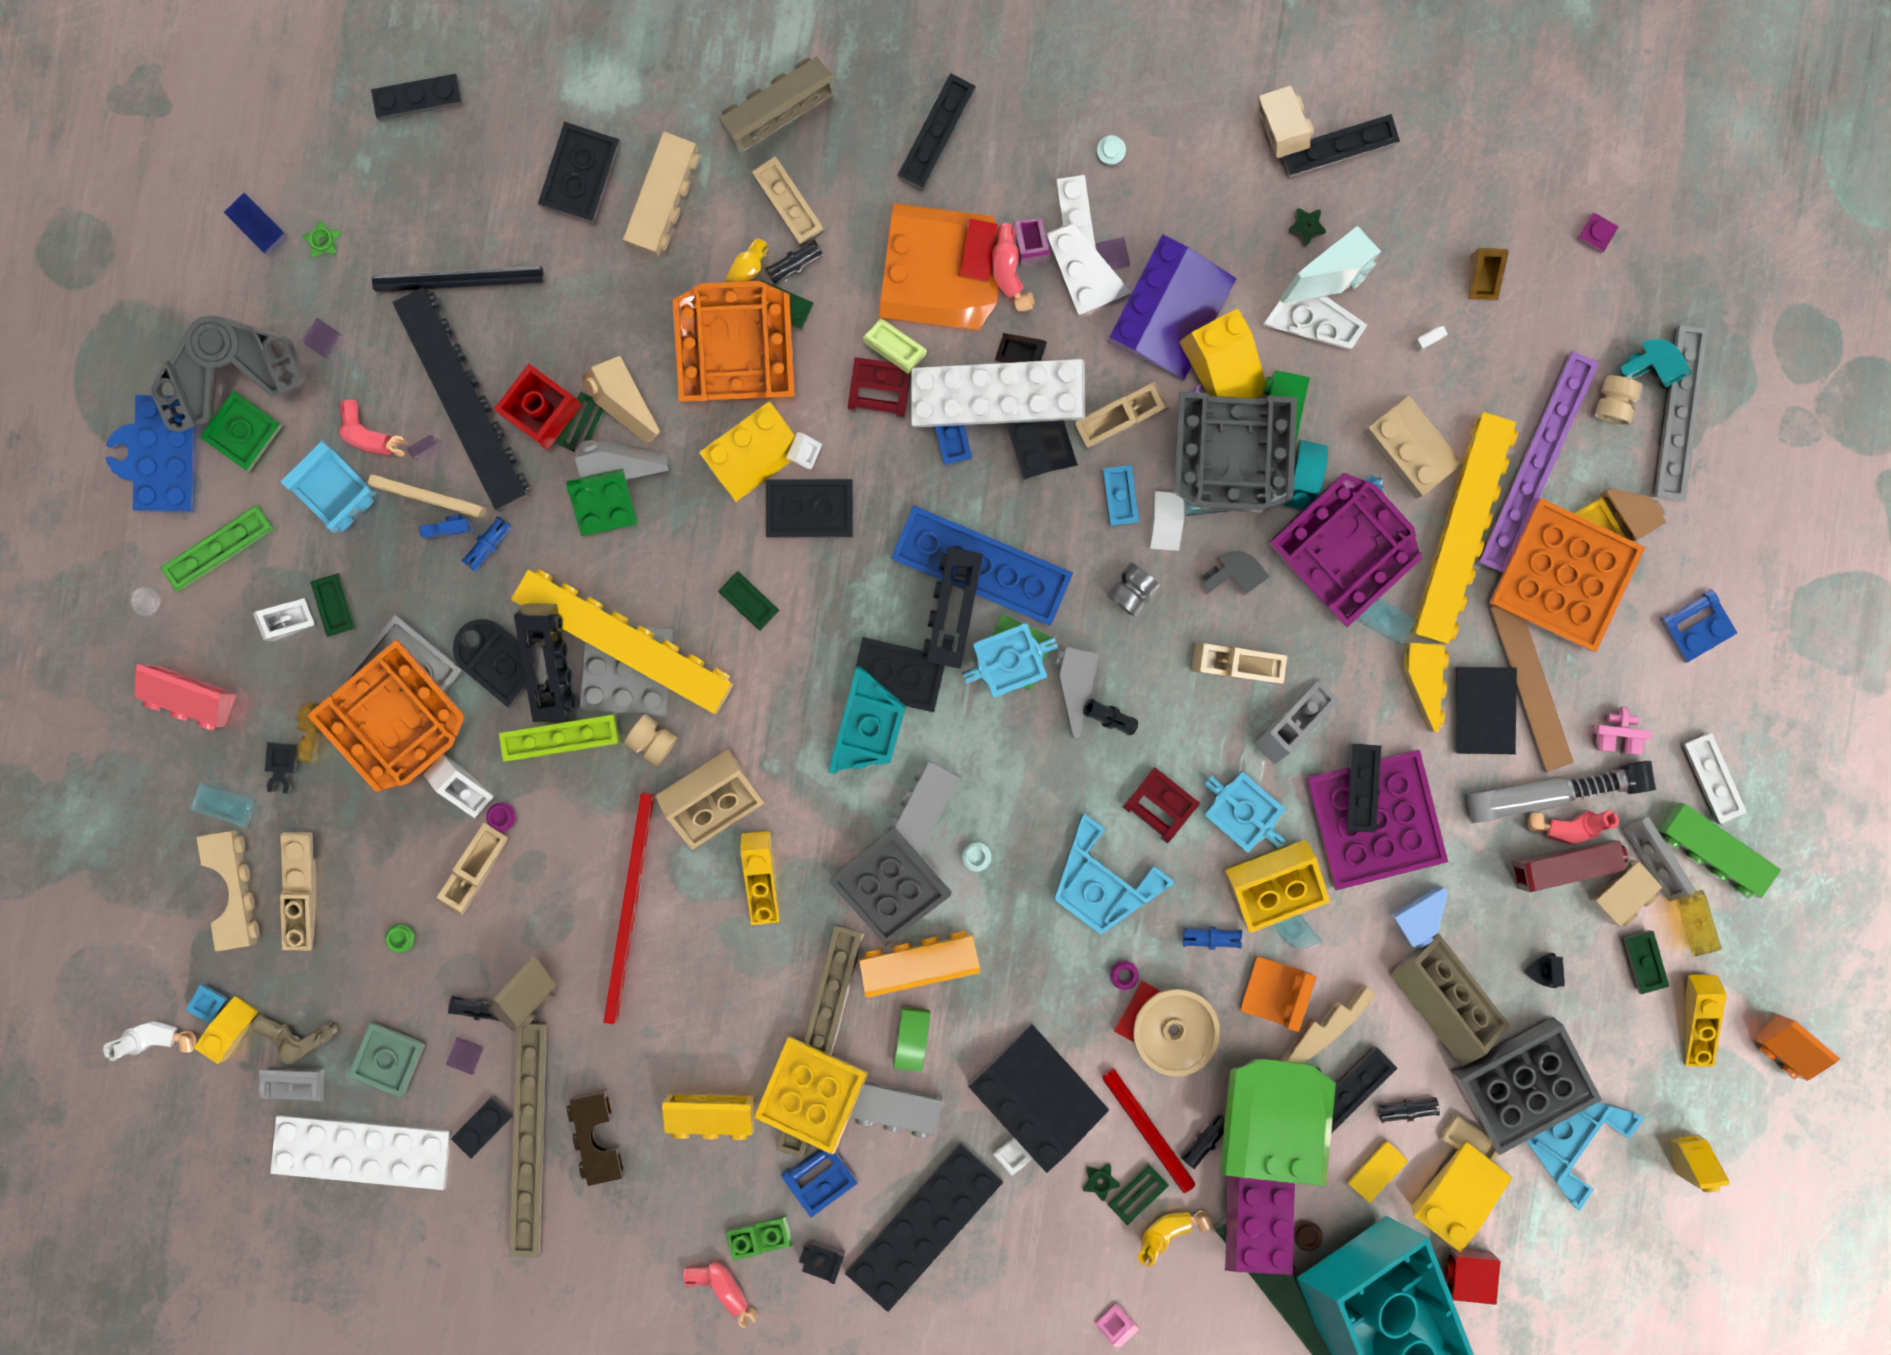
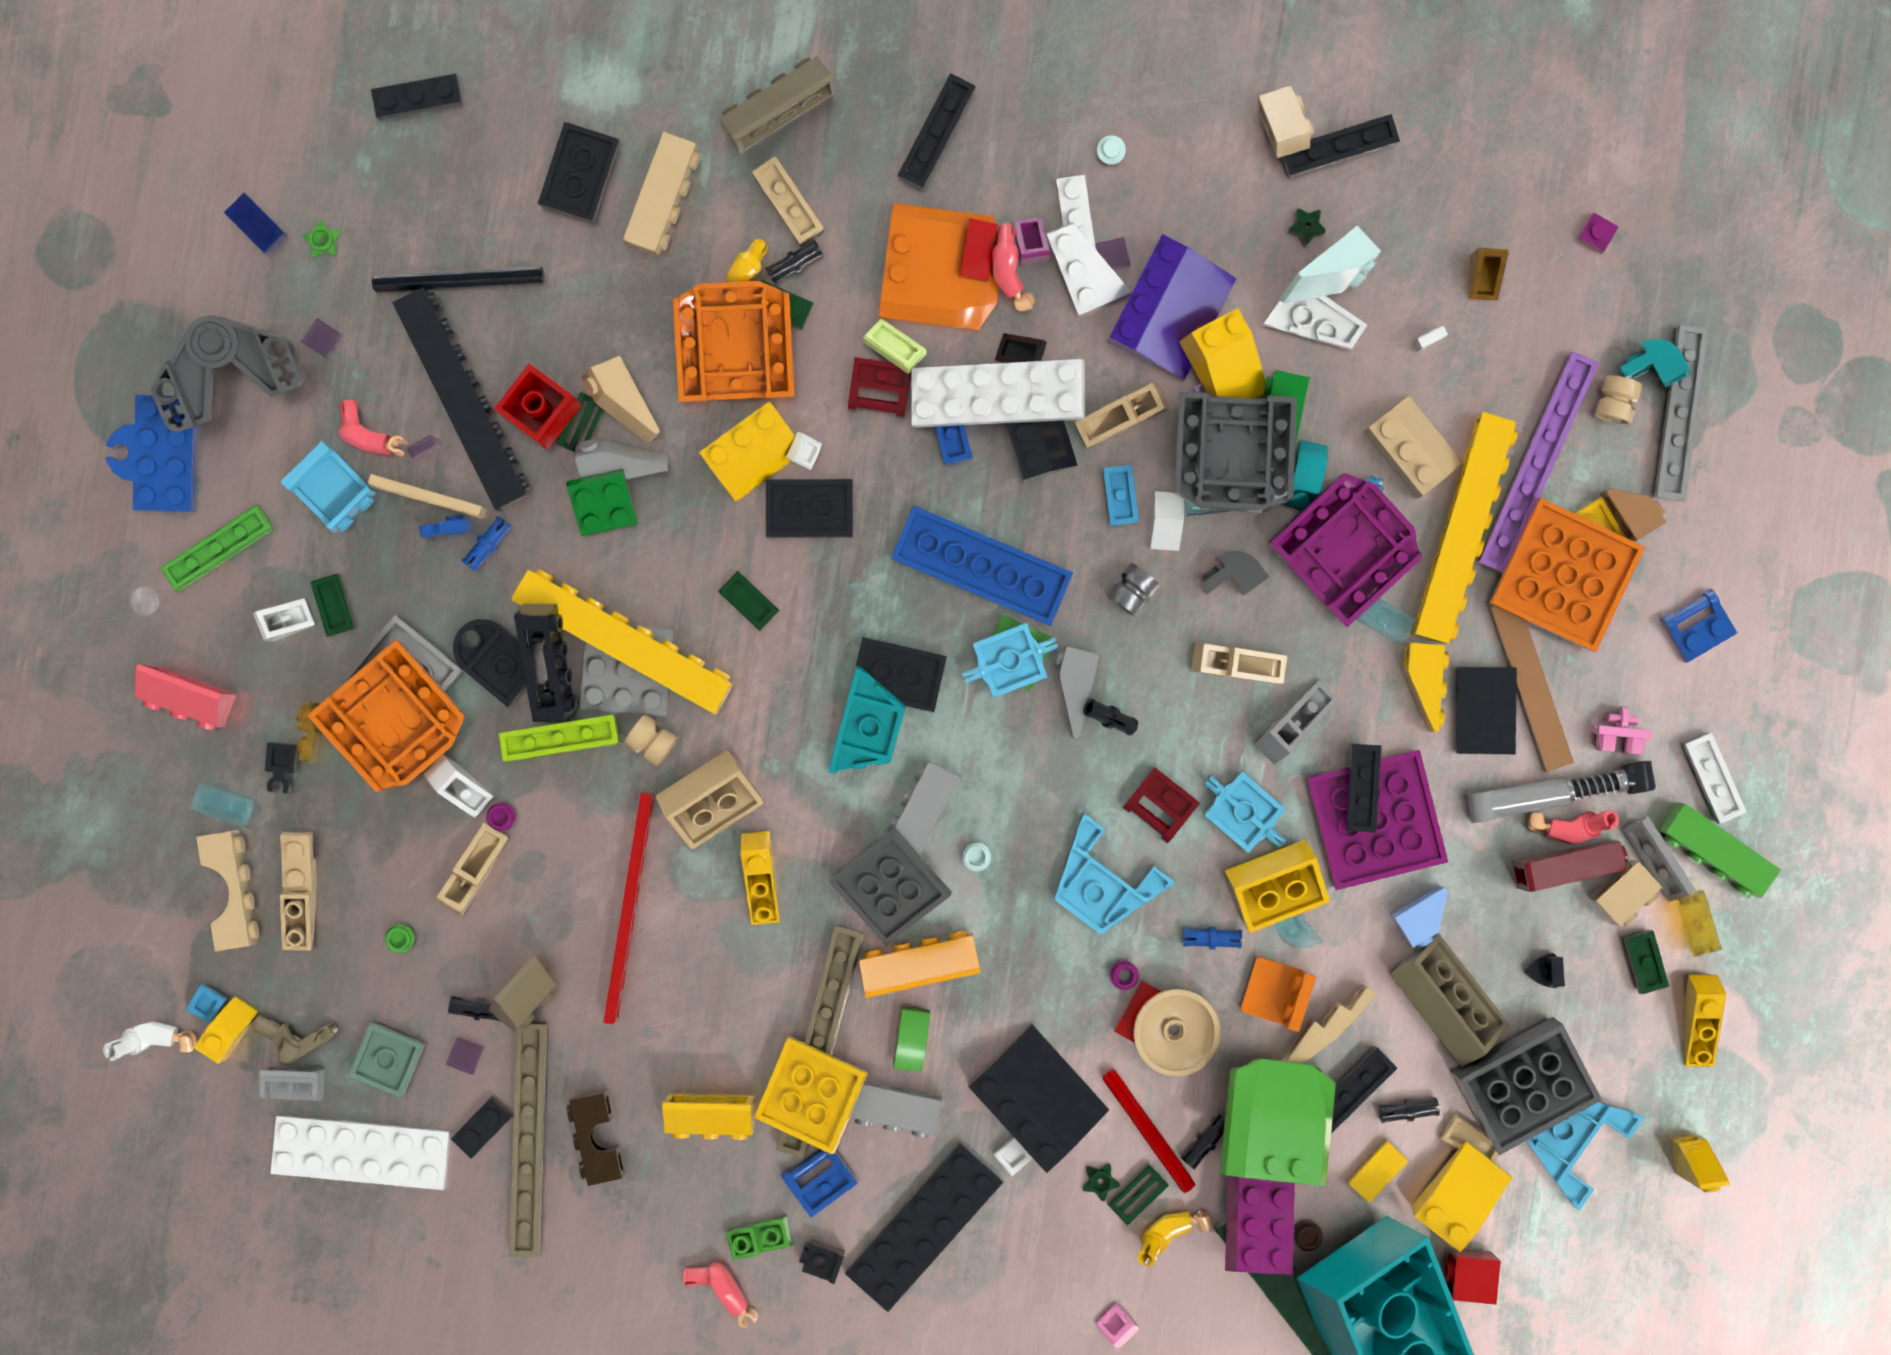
(241, 431): green plate -> none
(962, 560): black brick -> none
(1795, 1048): orange slope -> none

